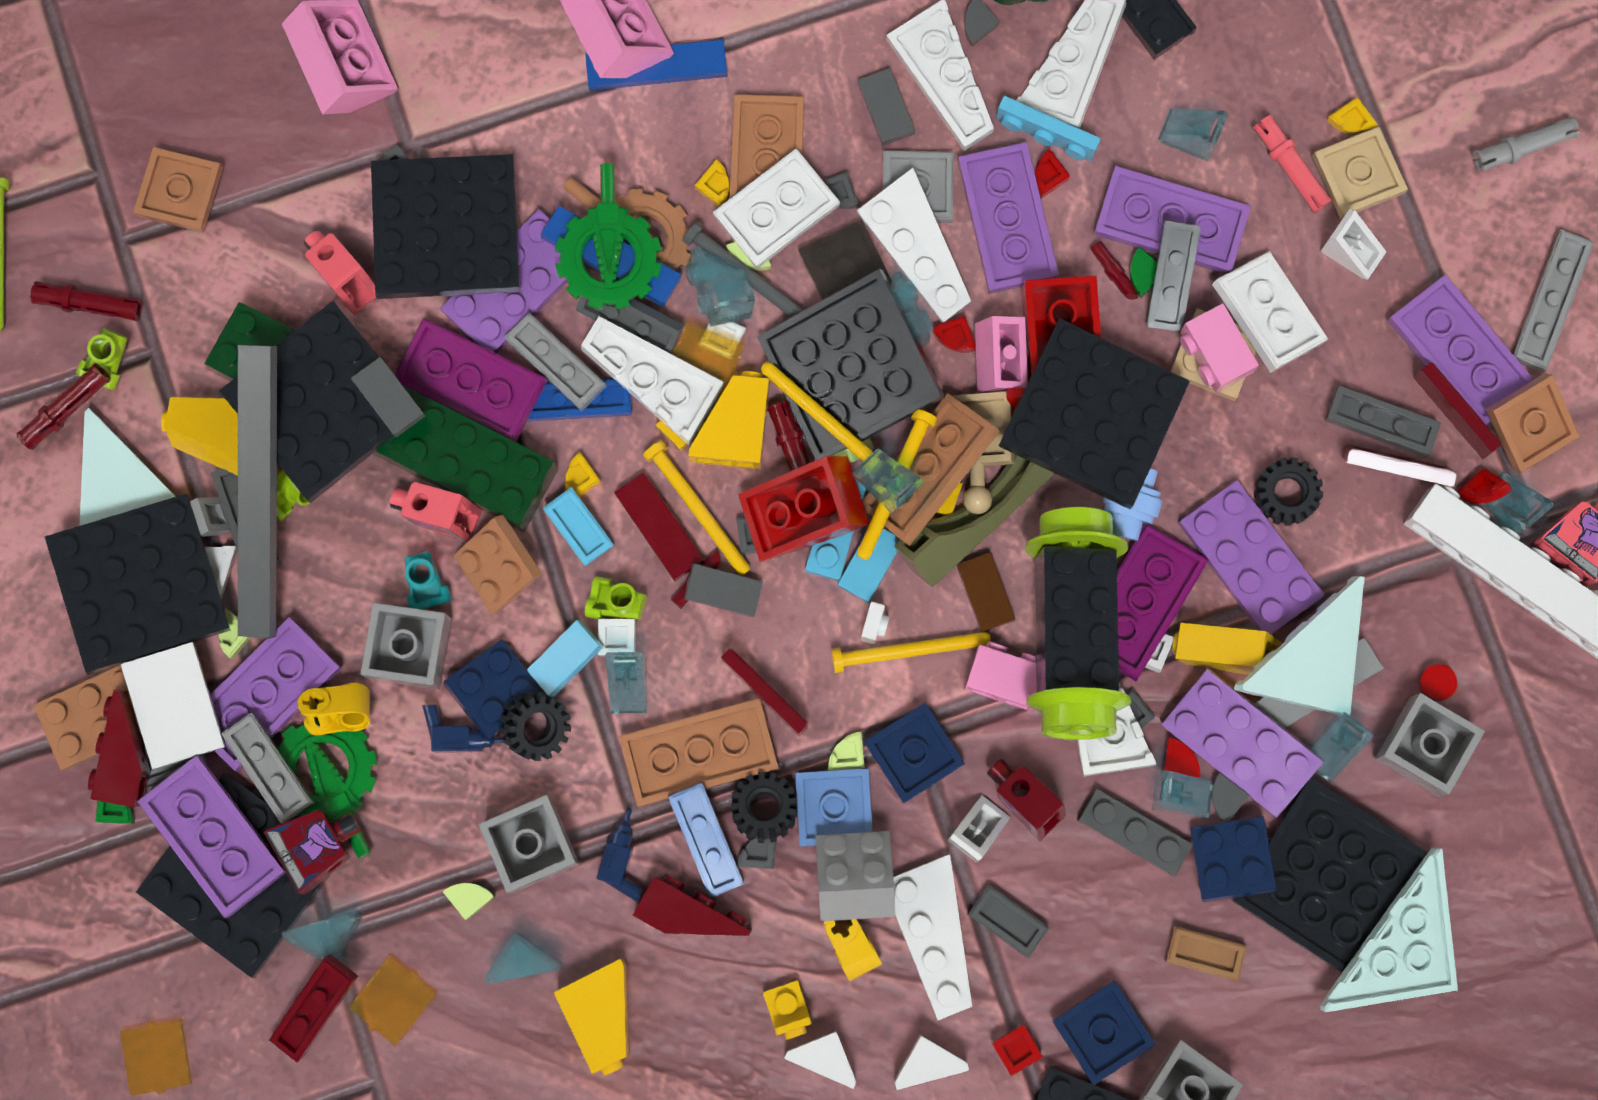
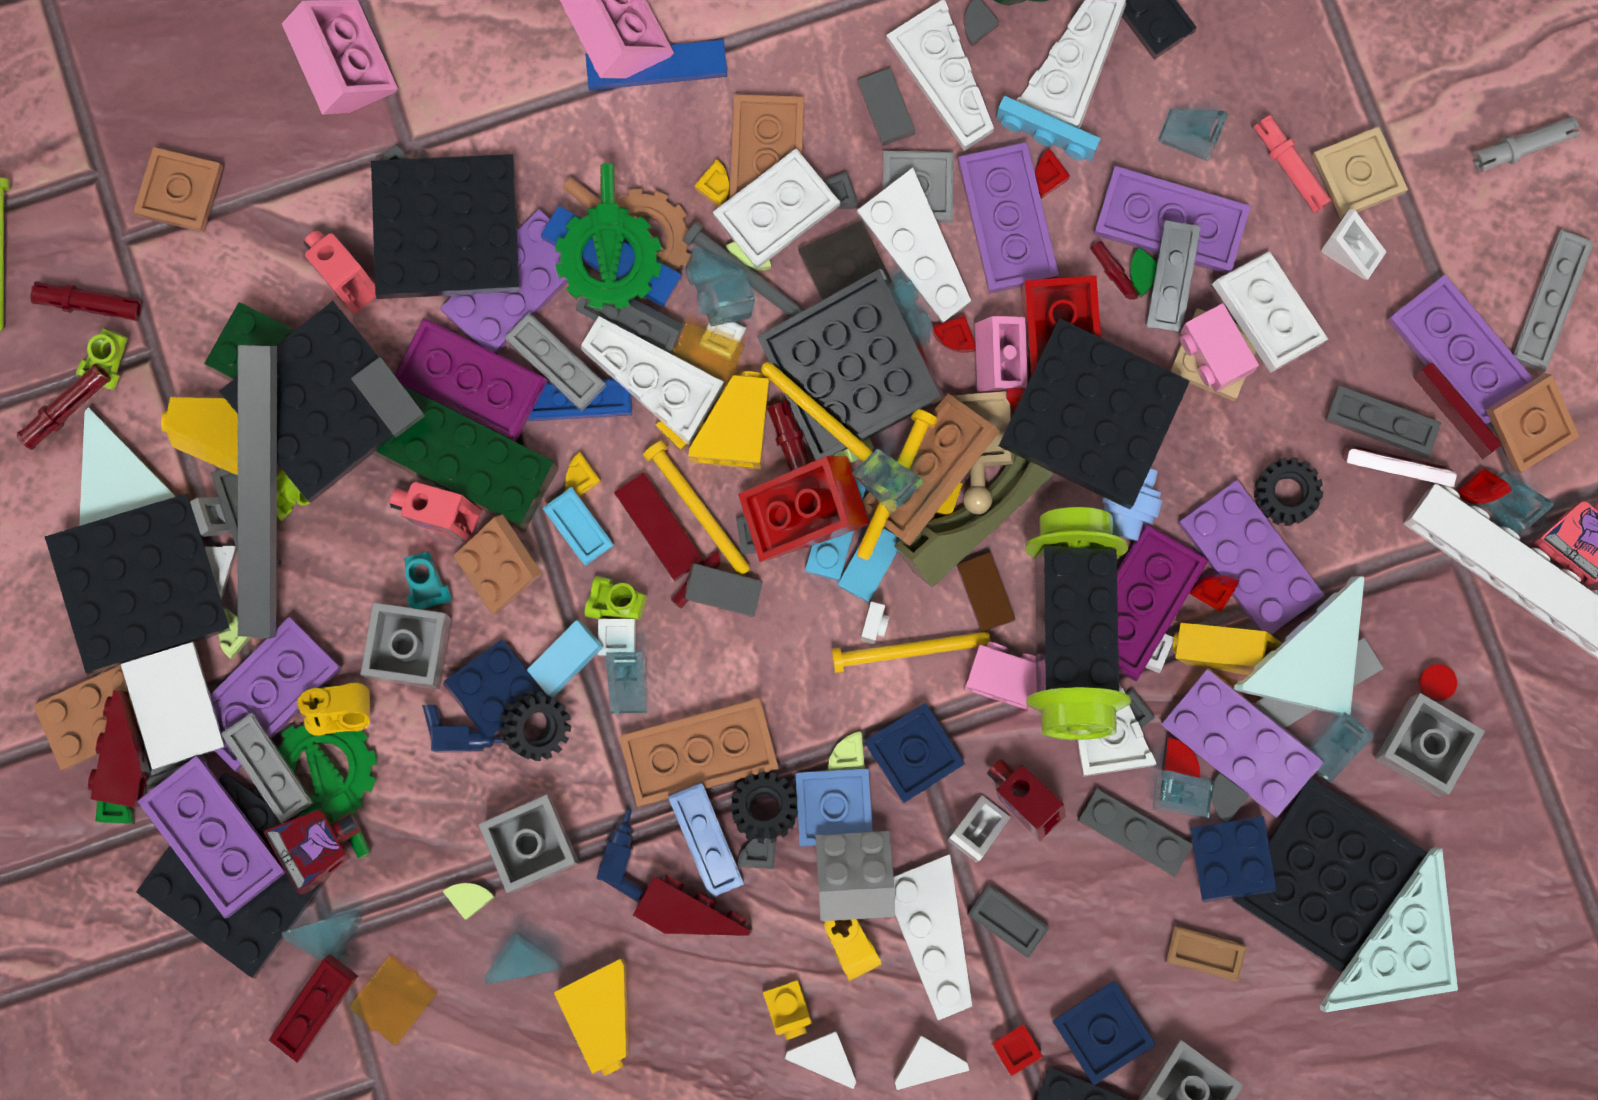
(155, 1057): clear yellow piece -> none
(764, 692): dark red tile -> none
(1215, 590): none -> red tile
(1352, 118): yellow tile -> none

